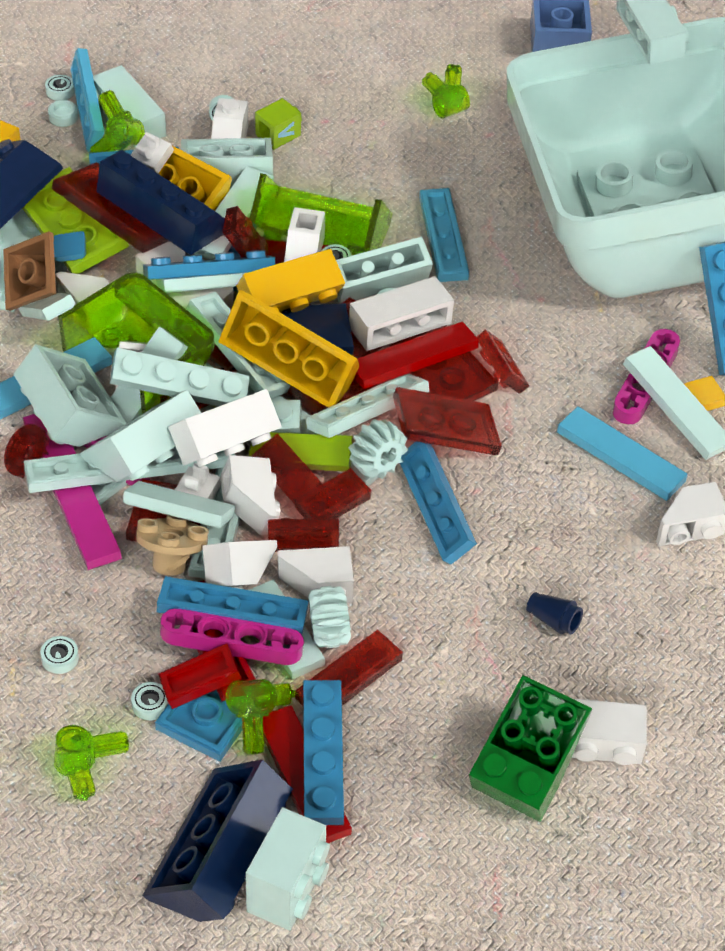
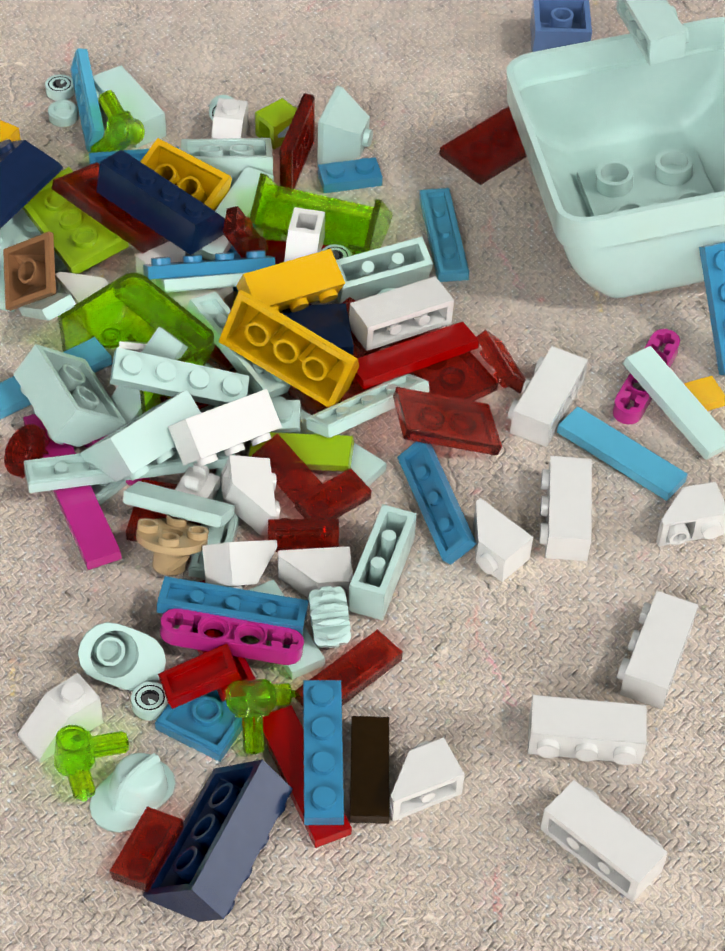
(59, 654): light aqua tile -> none
(64, 705): none -> white slope
(69, 246): dark azure piece -> none
(121, 656): none -> light aqua piece
(124, 795): none -> light aqua piece
(147, 849): none -> clear red plate
(152, 152): white tile -> none
(287, 869): light aqua brick -> none
(297, 142): none -> clear red tile
(342, 129): none -> light aqua slope
(350, 175): none -> dark azure plate
(369, 770): none -> dark brown tile
(378, 448): light aqua gear -> none
(382, 562): none -> light aqua brick
(426, 779): none -> white slope
(448, 96): clear neon green axle -> none
(486, 148): none -> clear red tile
(500, 542): none -> white slope
(530, 748): green slope -> none
(547, 396): none -> white brick
(556, 612): dark blue cone -> none
(567, 508): none -> white brick
(603, 840): none -> white brick
(656, 649): none -> white brick

